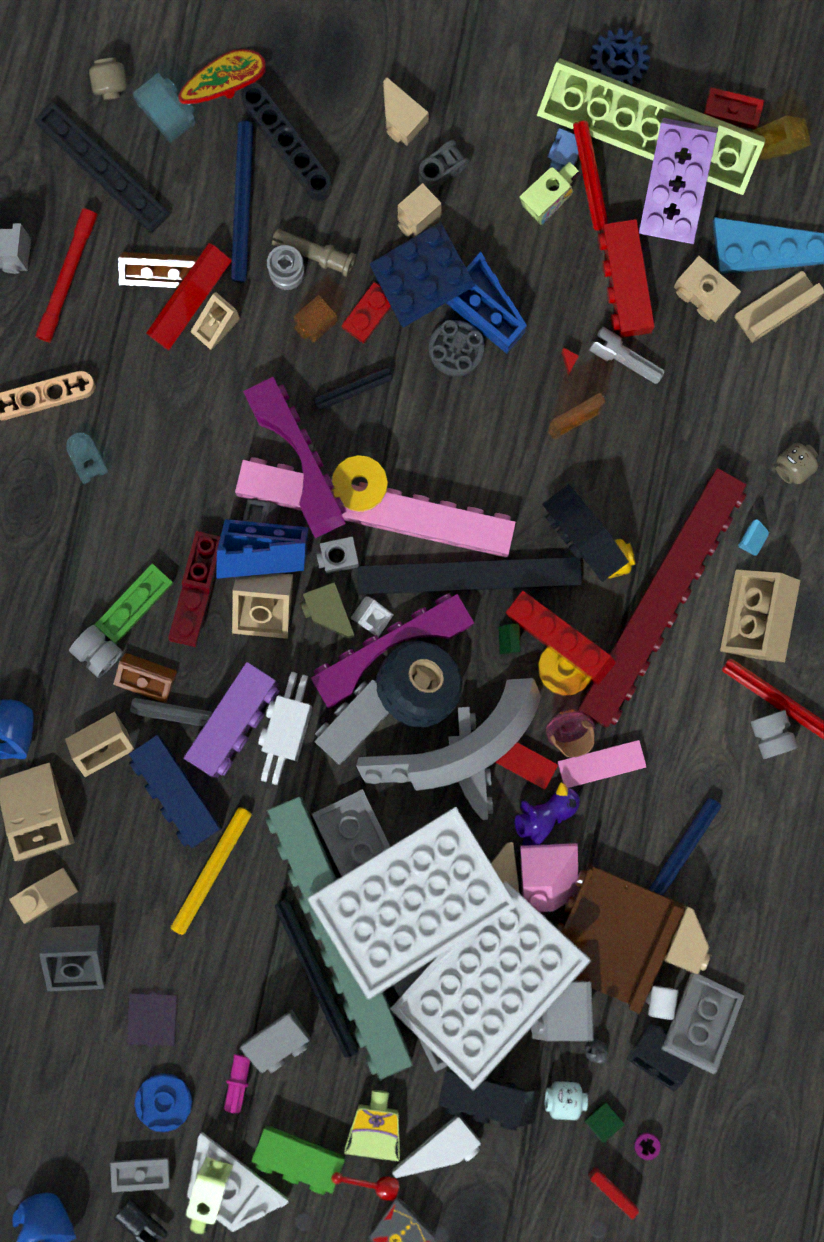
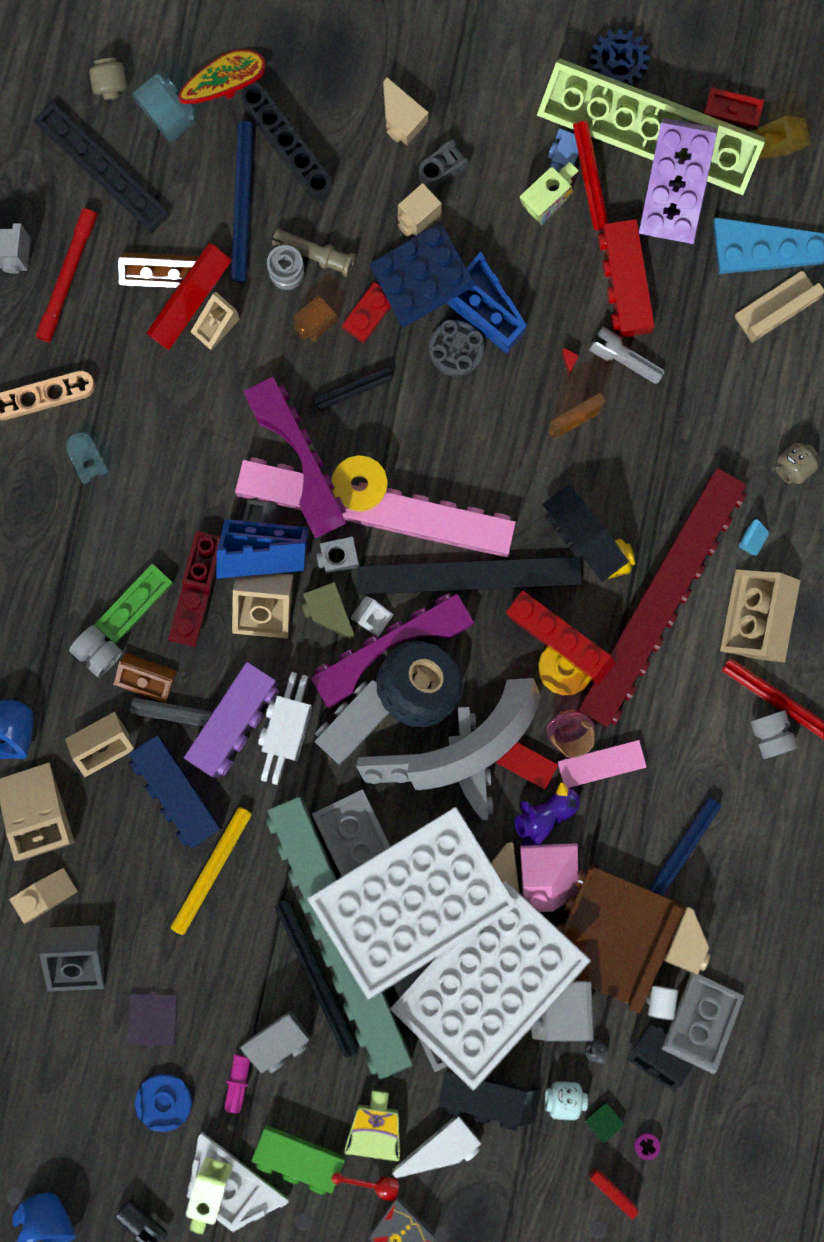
(140, 1174): light grey plate -> none
(509, 639): dark green tile -> none
(706, 289): tan brick -> none

